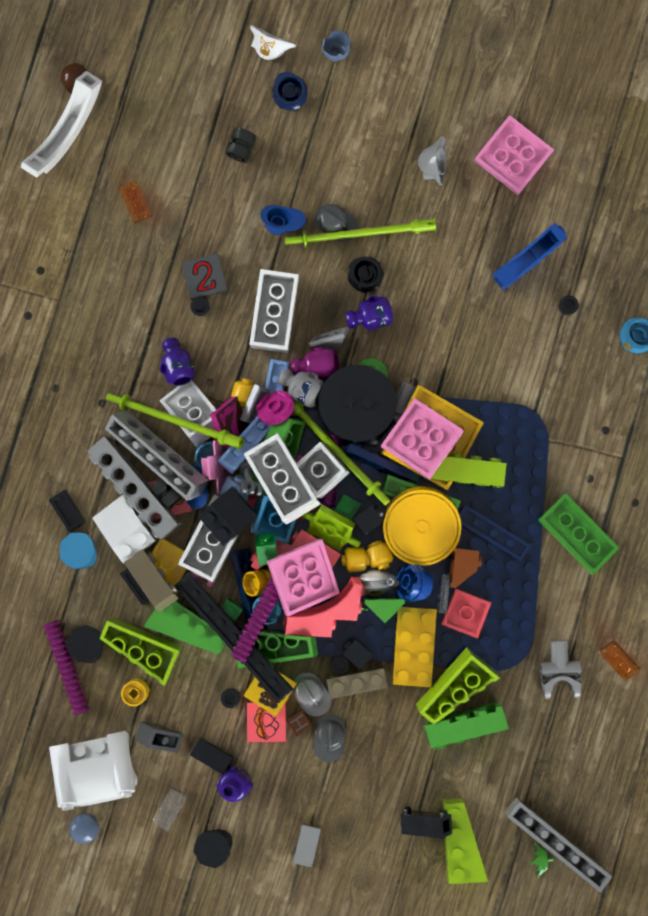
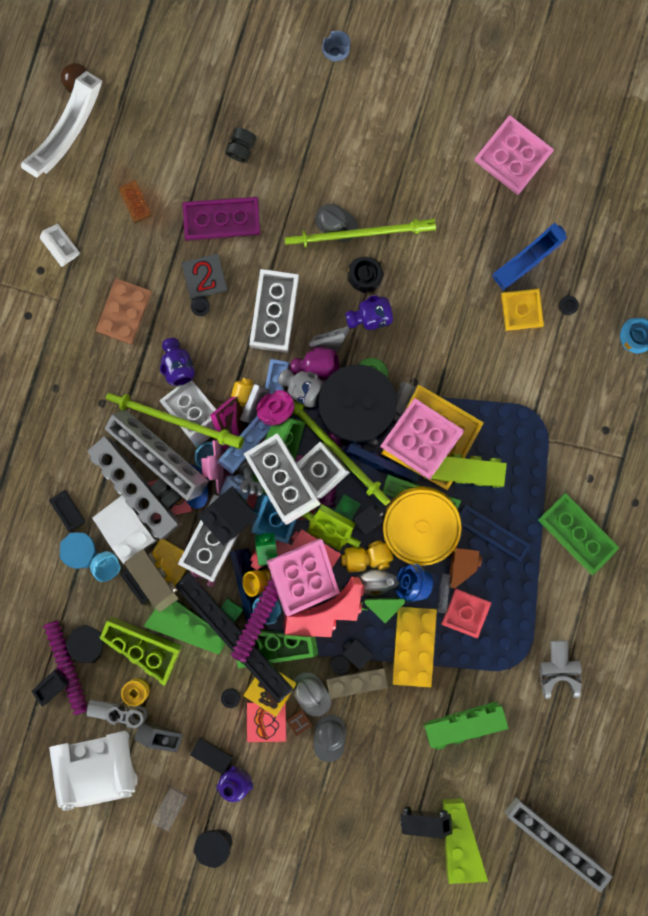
(50, 687): none -> black tile
(59, 244): none -> white slope
(83, 828): sand blue hair -> none
(105, 566): none -> medium azure hair
(107, 711): none -> light grey connector
(123, 311): none -> nougat plate
(221, 218): none -> magenta tile
(268, 45): white hat -> none
(282, 219): blue piece -> none
(289, 91): dark blue hat -> none
(307, 845): light grey tile -> none
(433, 161): light grey hat -> none
(456, 685): lime wedge -> none
(522, 309): none -> yellow tile
(541, 860): bright green piece -> none
(619, 660): clear orange plate -> none

